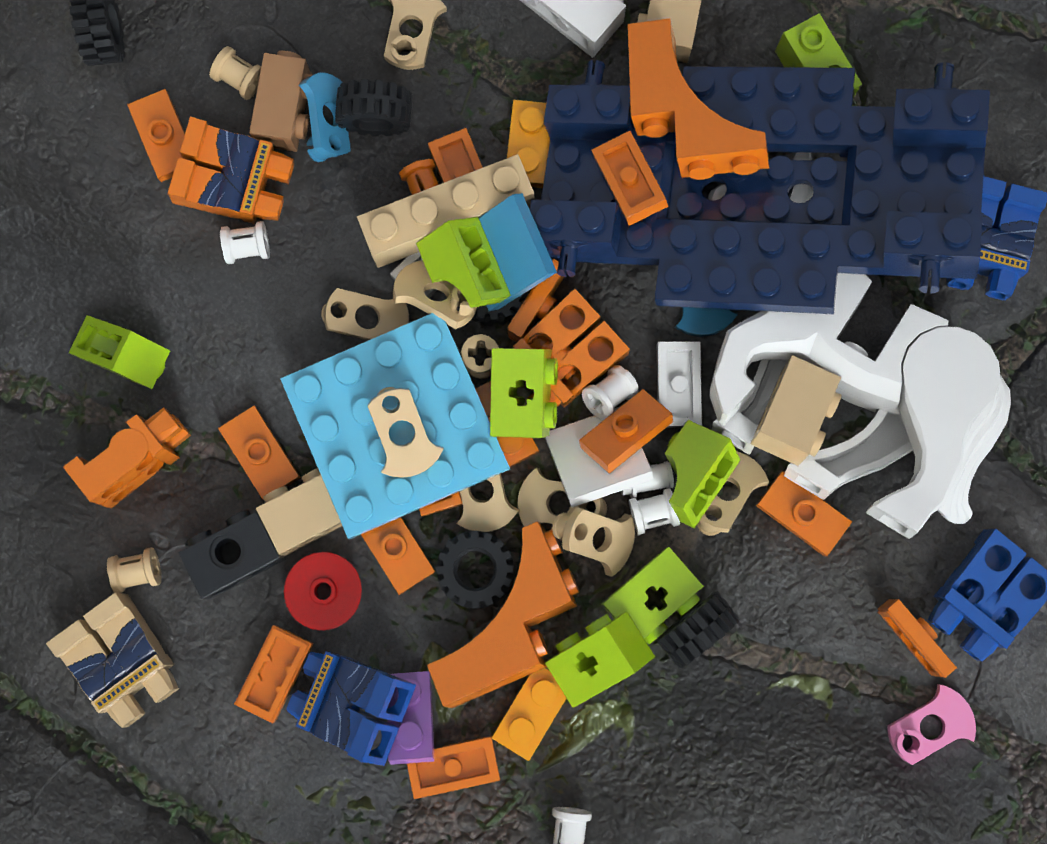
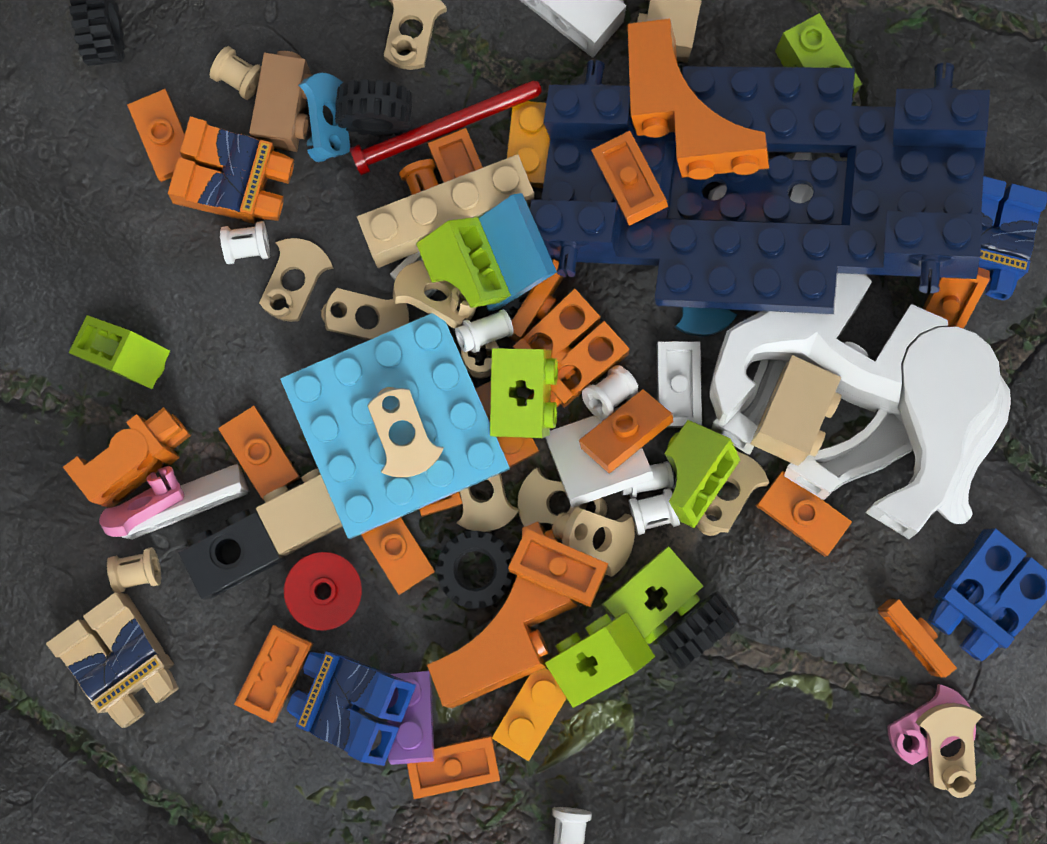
(123, 518): none -> bright pink piece
(198, 497): none -> white slope
(297, 255): none -> tan piece
(443, 125): none -> red bar
(483, 331): none -> white pin
(558, 567): none -> orange plate
(939, 724): none -> tan piece
(957, 298): none -> orange plate

